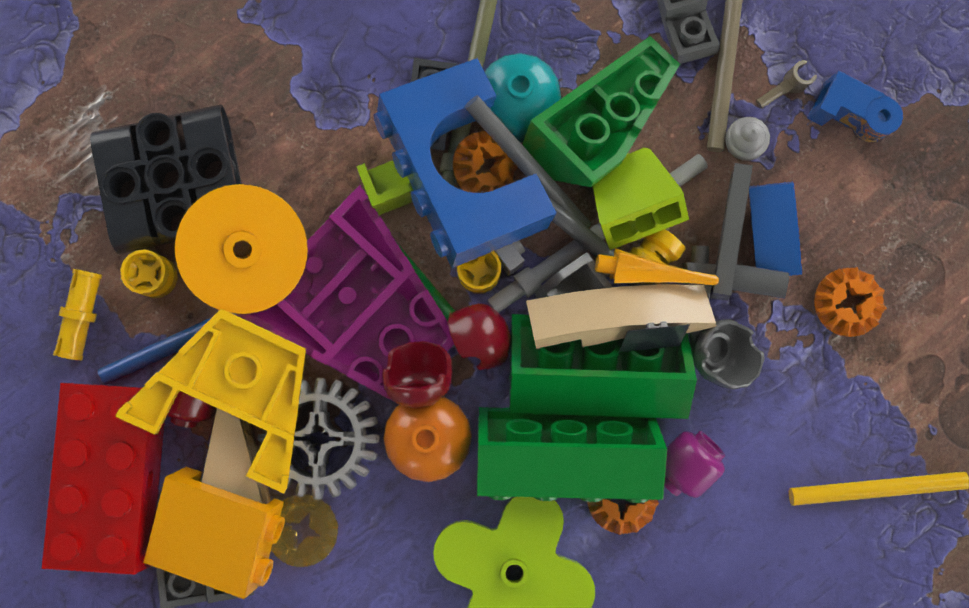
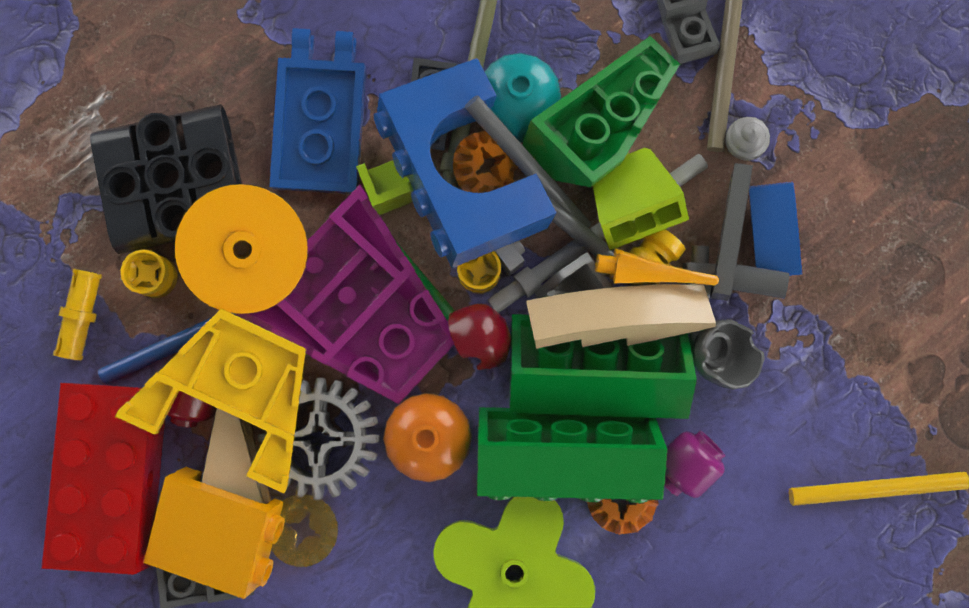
(318, 117): none -> blue tile
(417, 374): dark red hair -> none
(654, 337): black piece -> none
(790, 83): dark tan hand -> none
(844, 321): orange gear -> none
(856, 106): blue leg -> none

